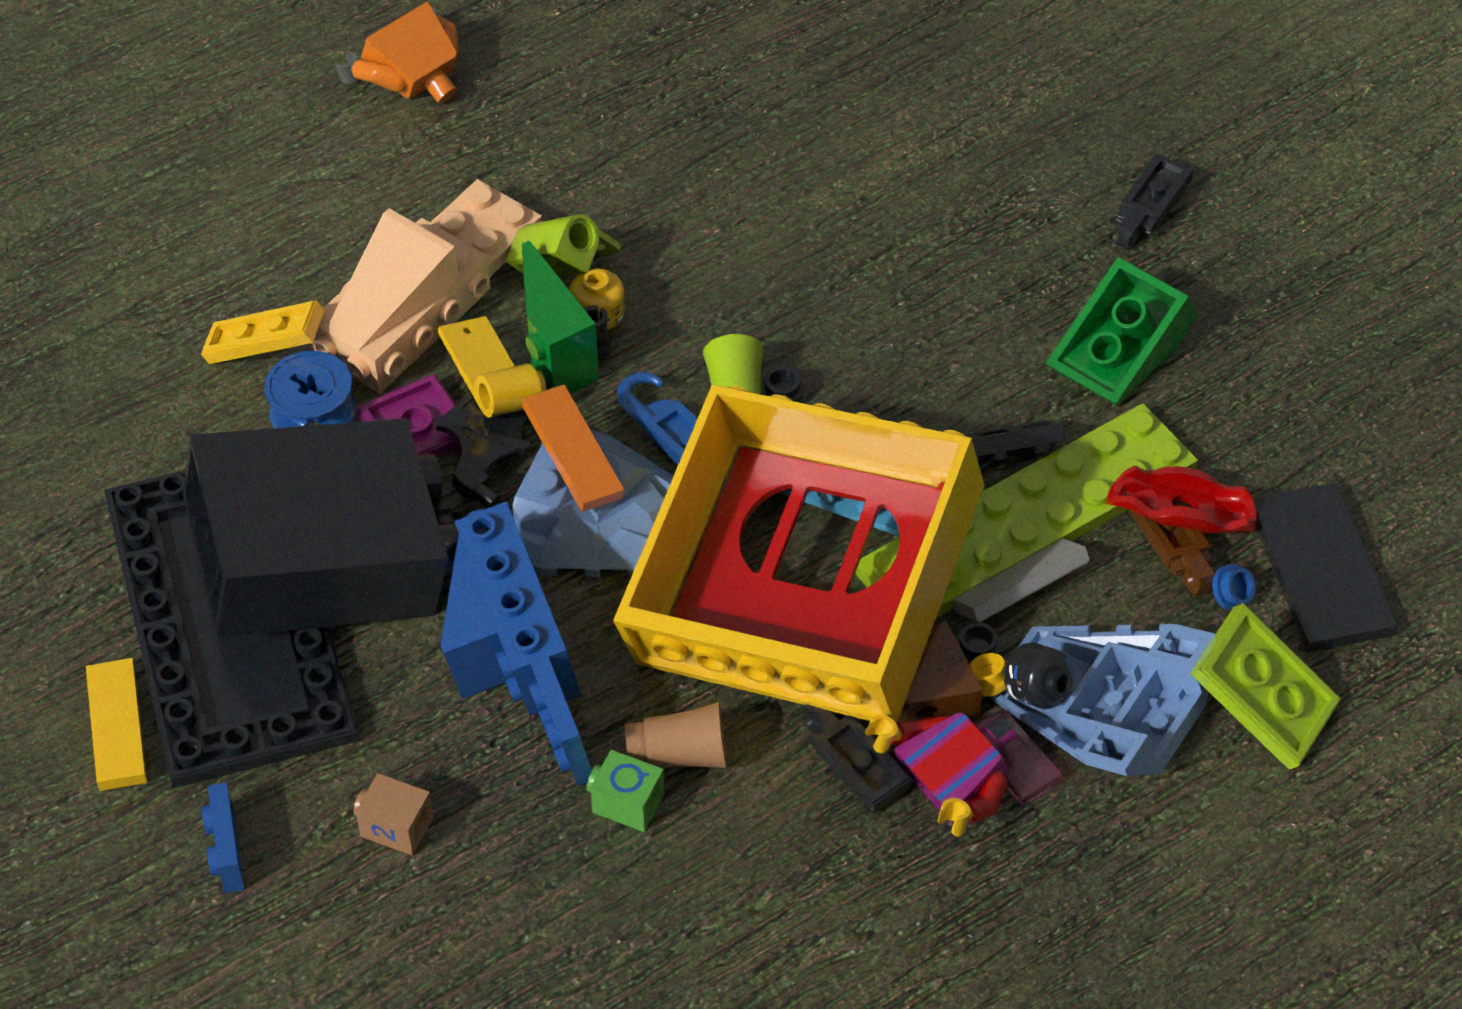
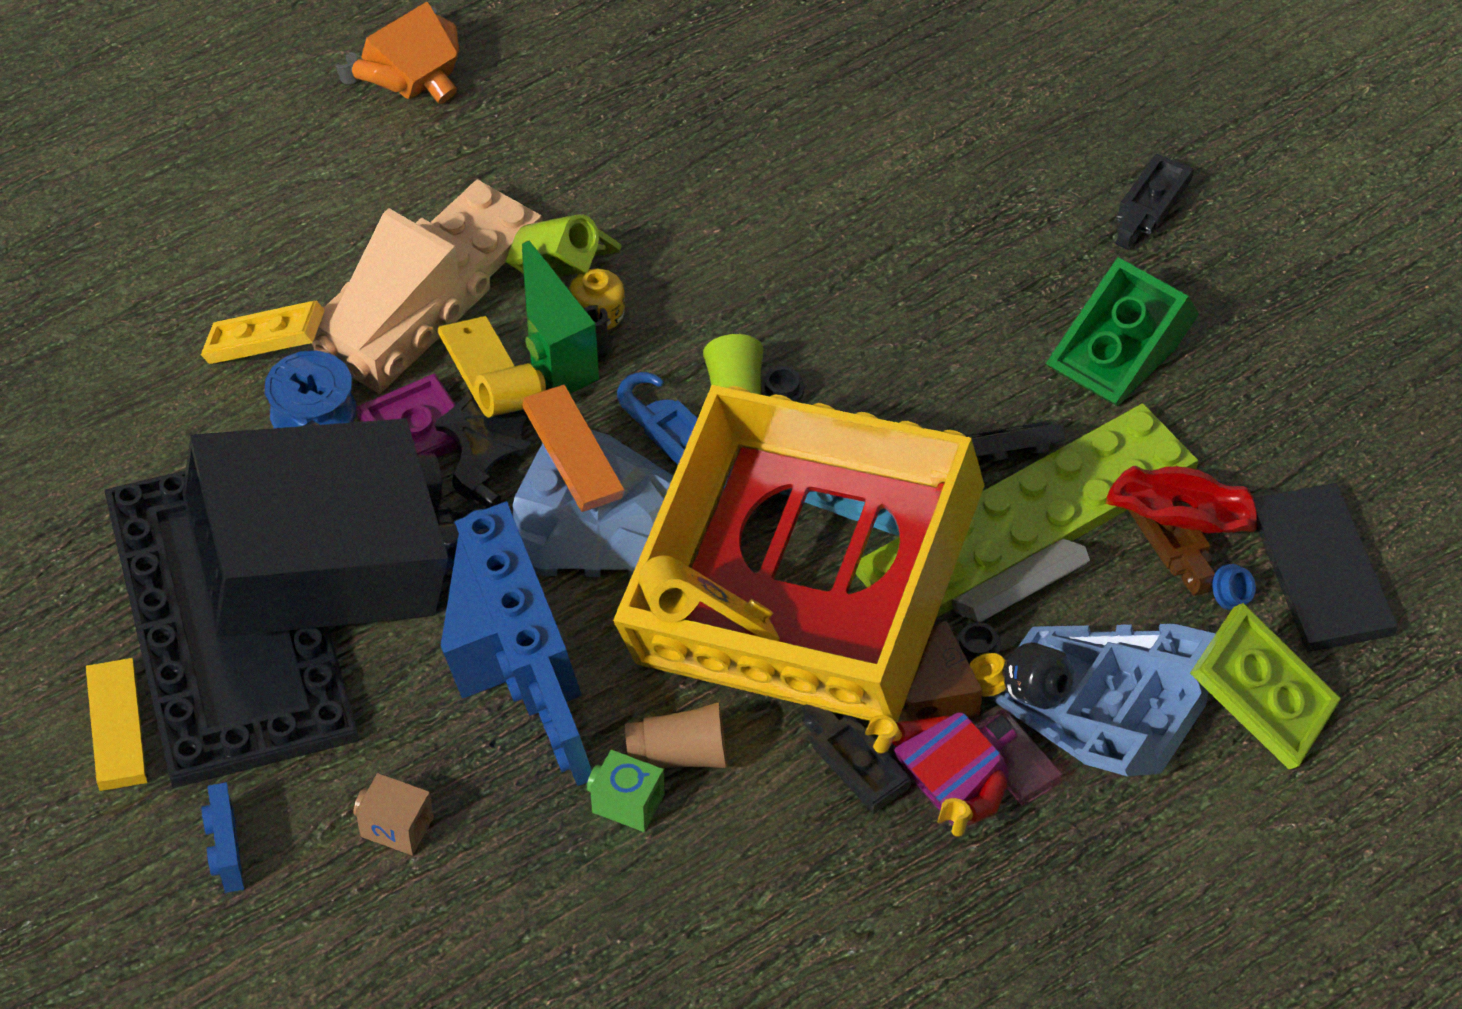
(677, 589): none -> yellow door

